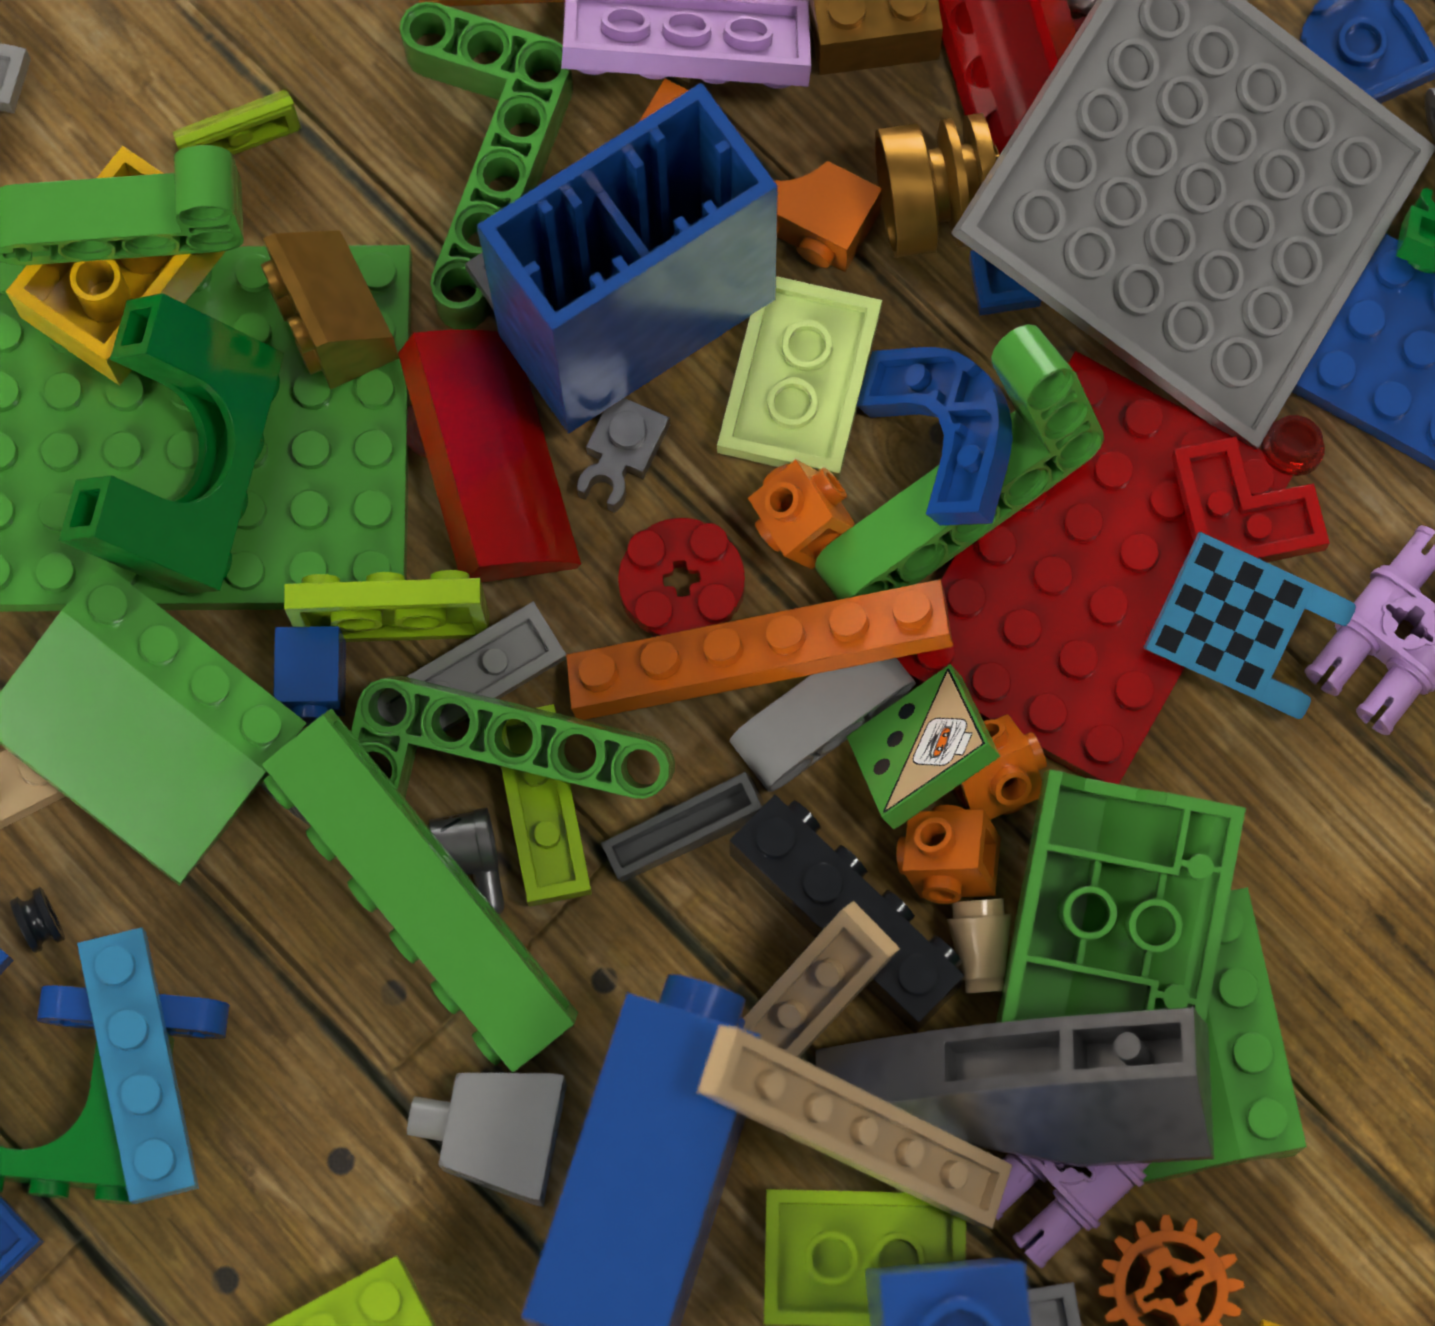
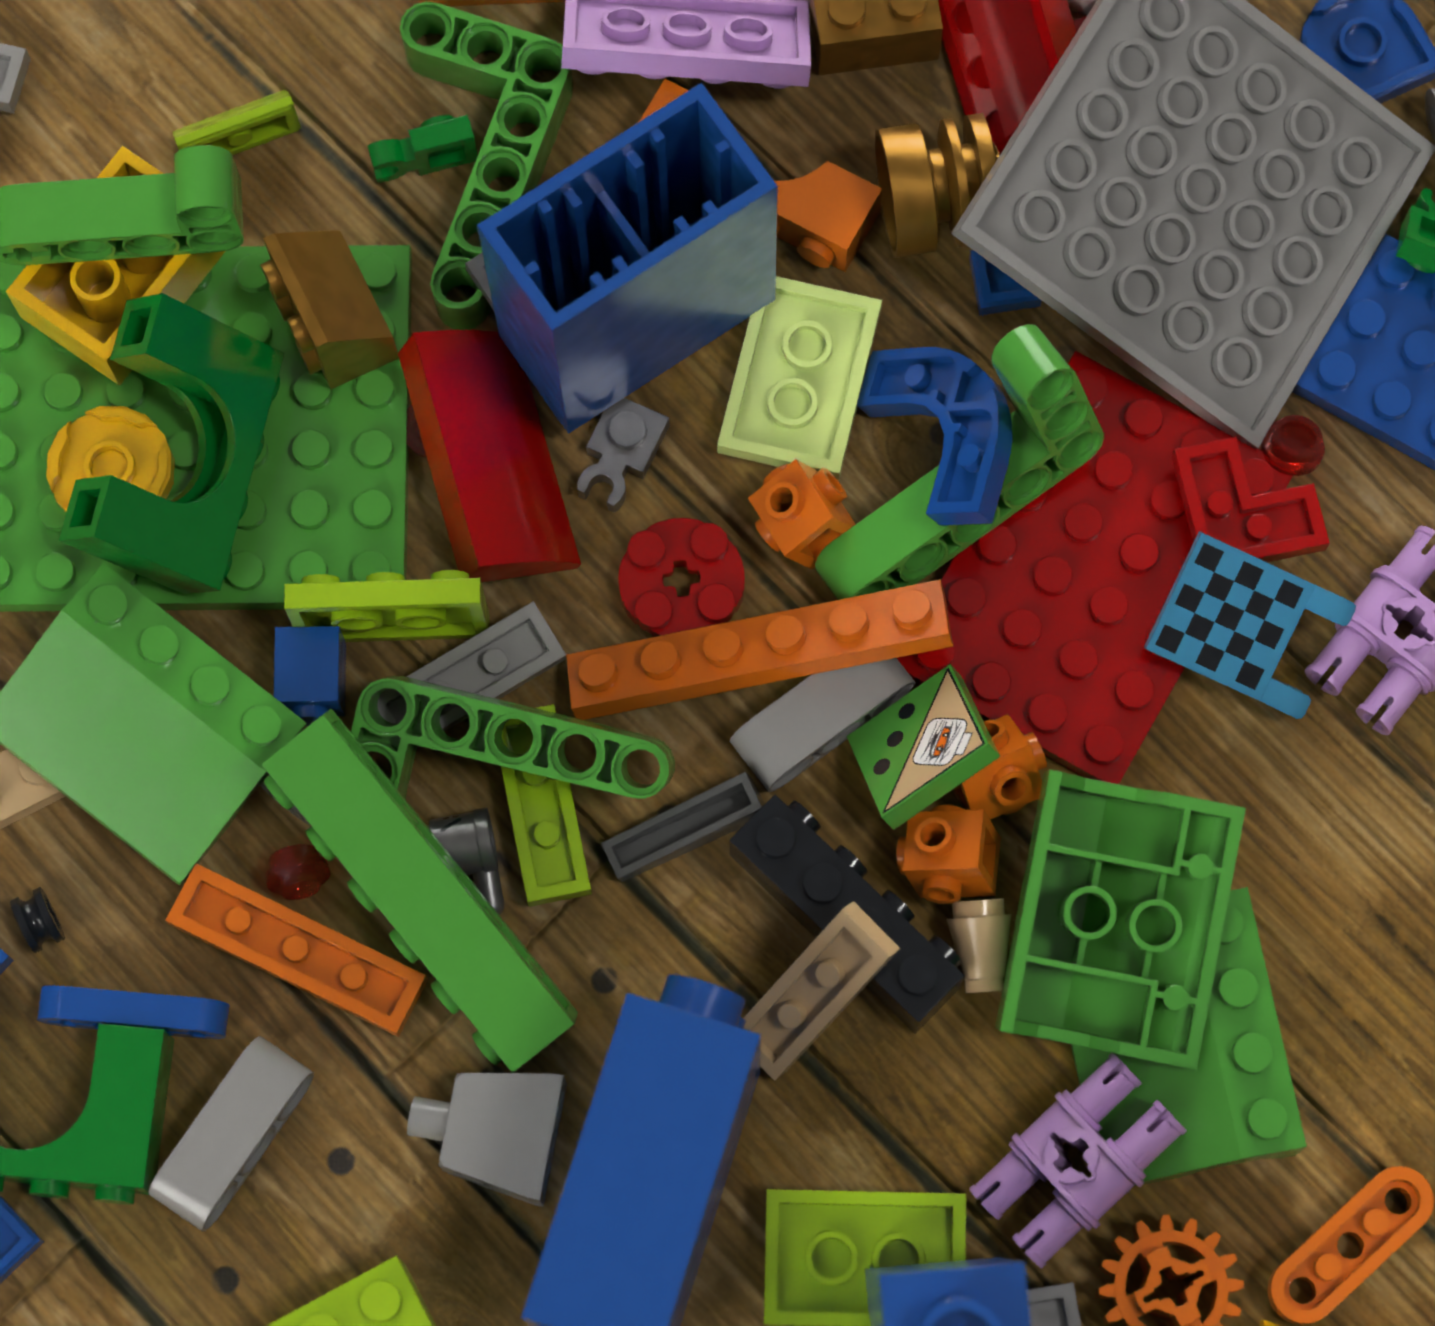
(110, 443): none -> yellow tile
(138, 1066): dark azure plate -> none
(231, 1133): none -> light grey beam
(296, 872): none -> clear red plate
(297, 950): none -> orange plate
(432, 147): none -> green plate
(853, 1126): tan plate -> none
(1051, 1086): flat silver wedge -> none
(1378, 1236): none -> orange plate

